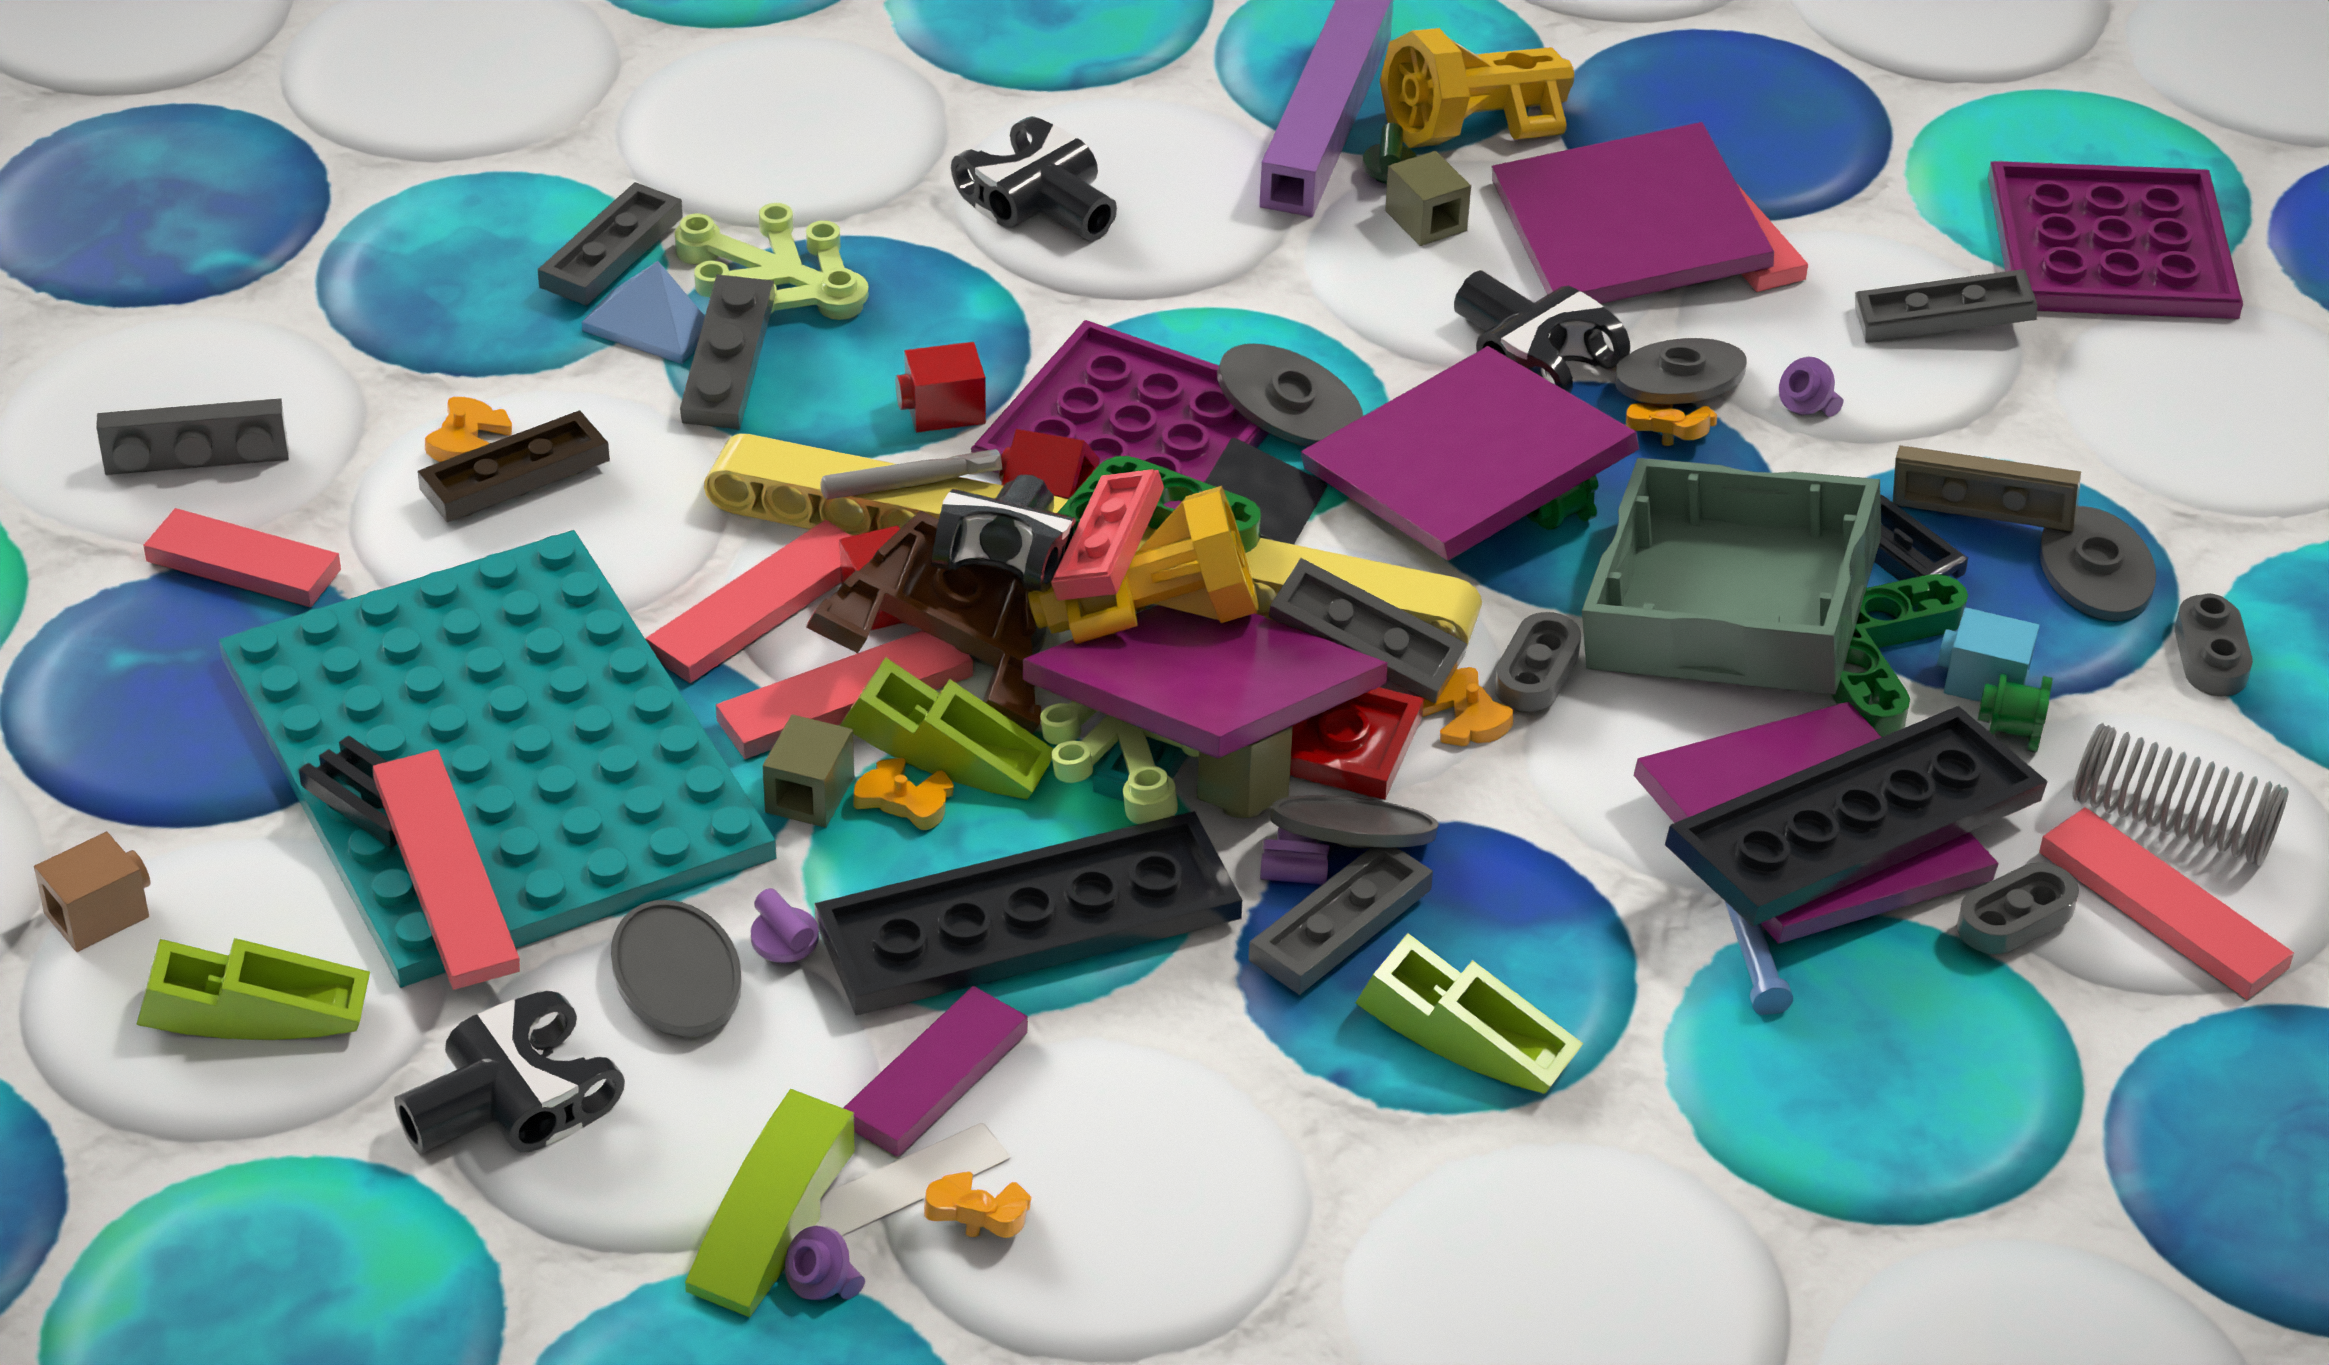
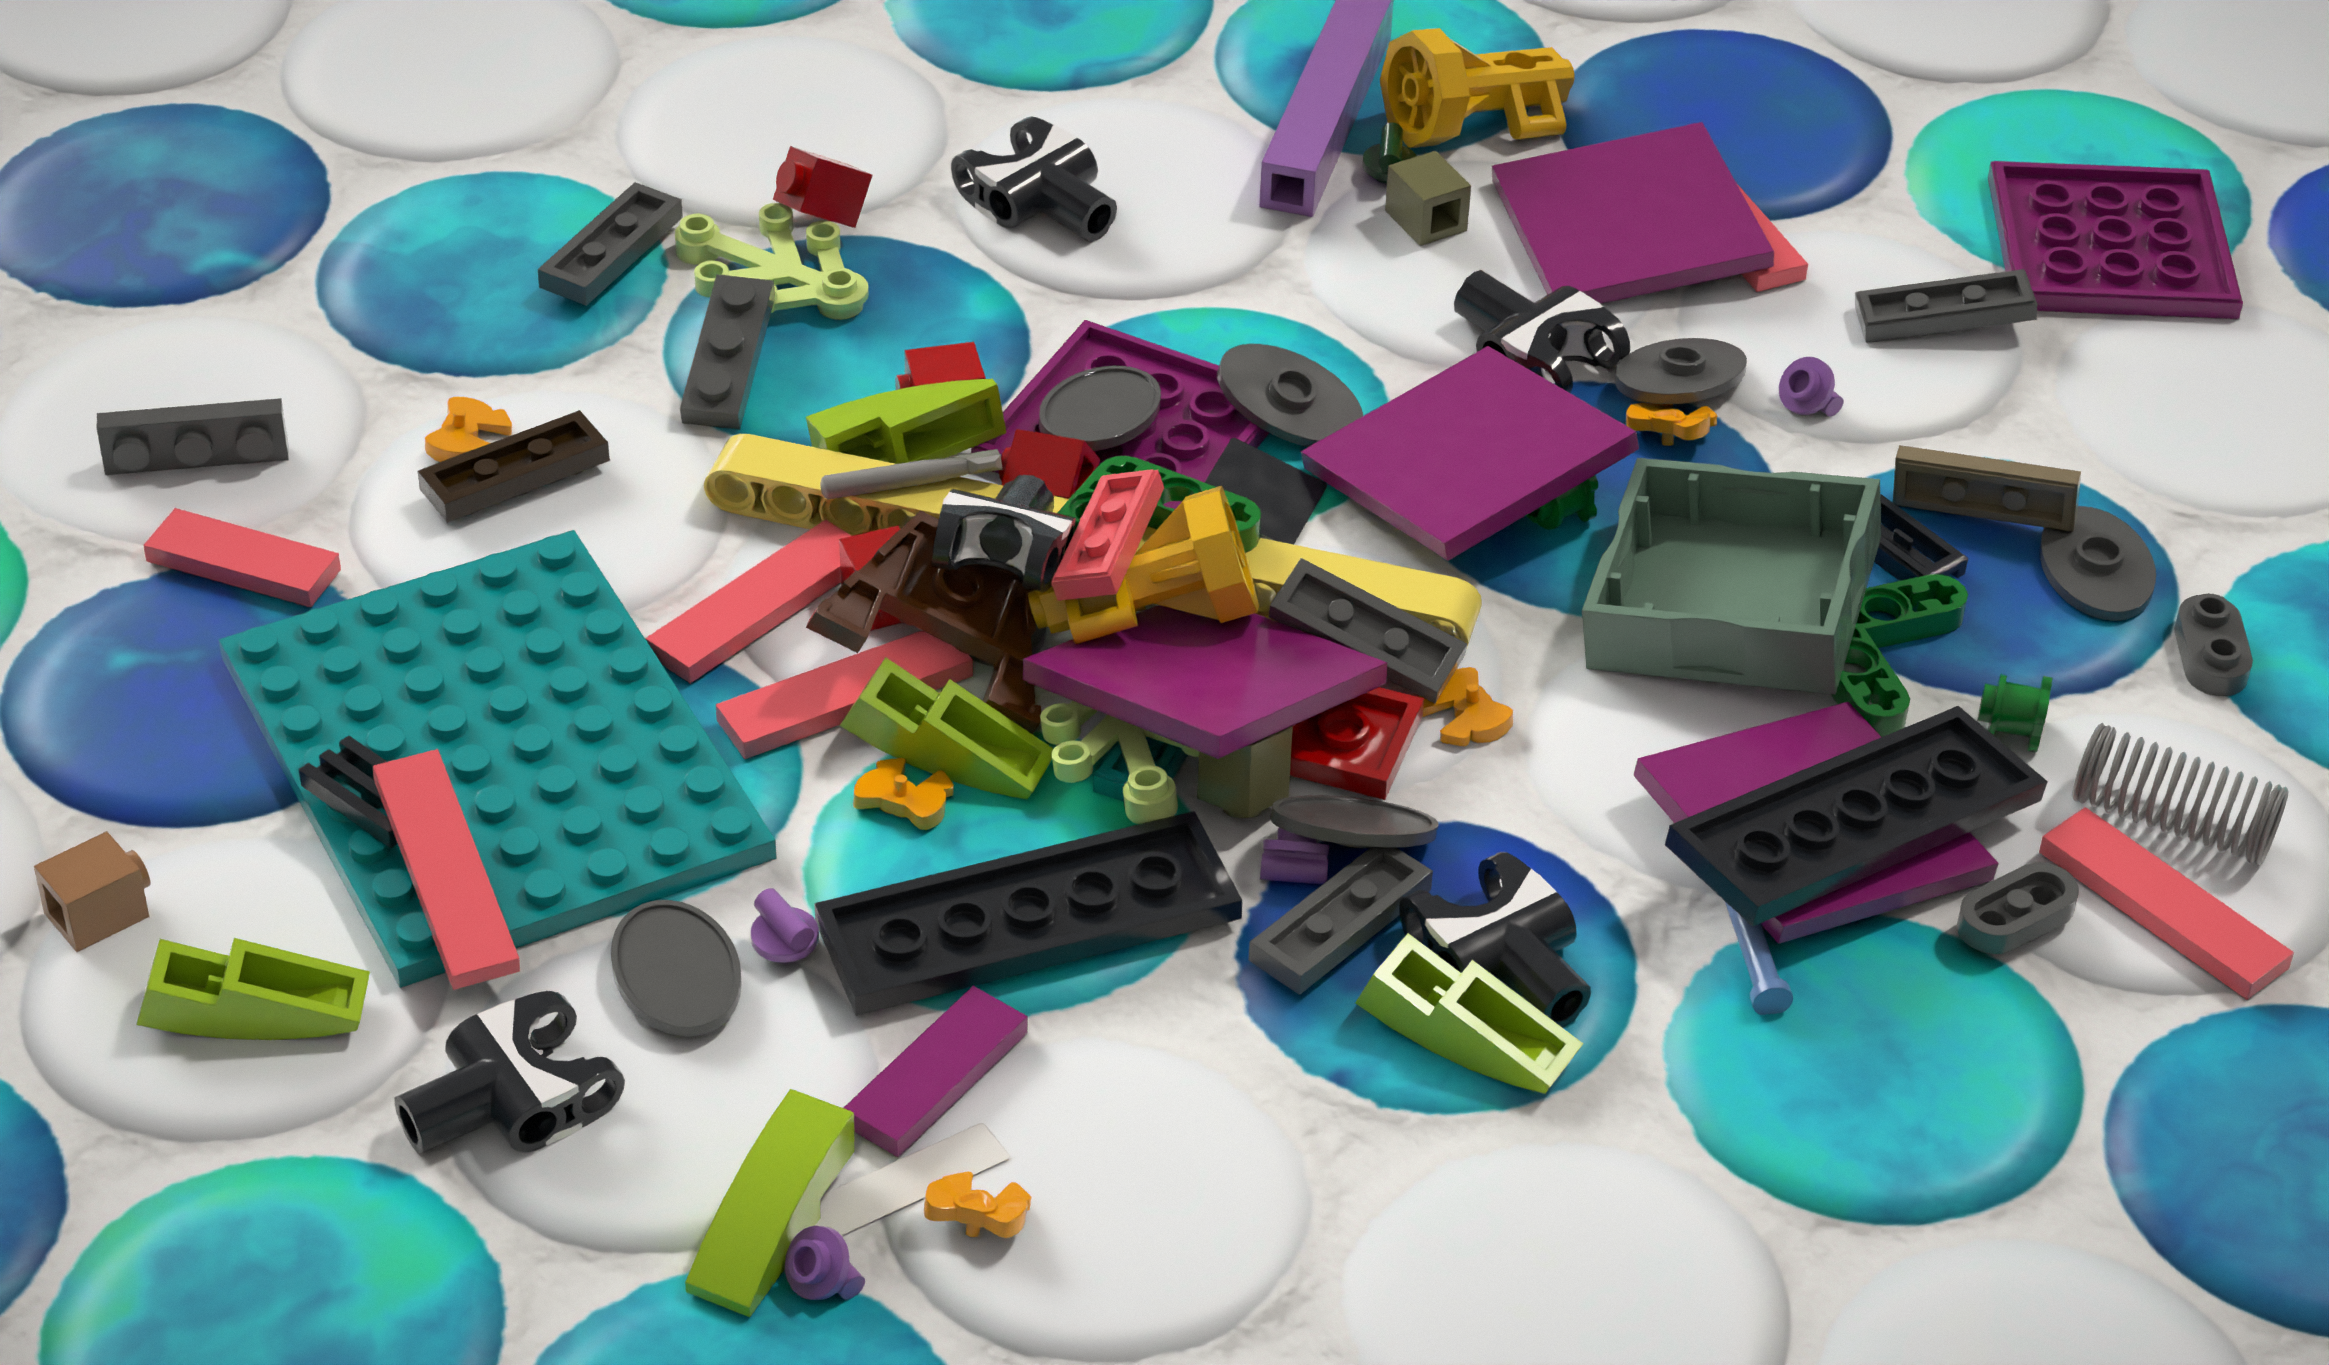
(649, 315): light blue slope -> none
(808, 770): olive brick -> none
(821, 186): none -> red brick
(912, 422): none -> lime slope
(1101, 406): none -> dark grey piece
(1508, 936): none -> black connector
(1537, 661): dark grey plate -> none
(1983, 650): medium azure brick -> none

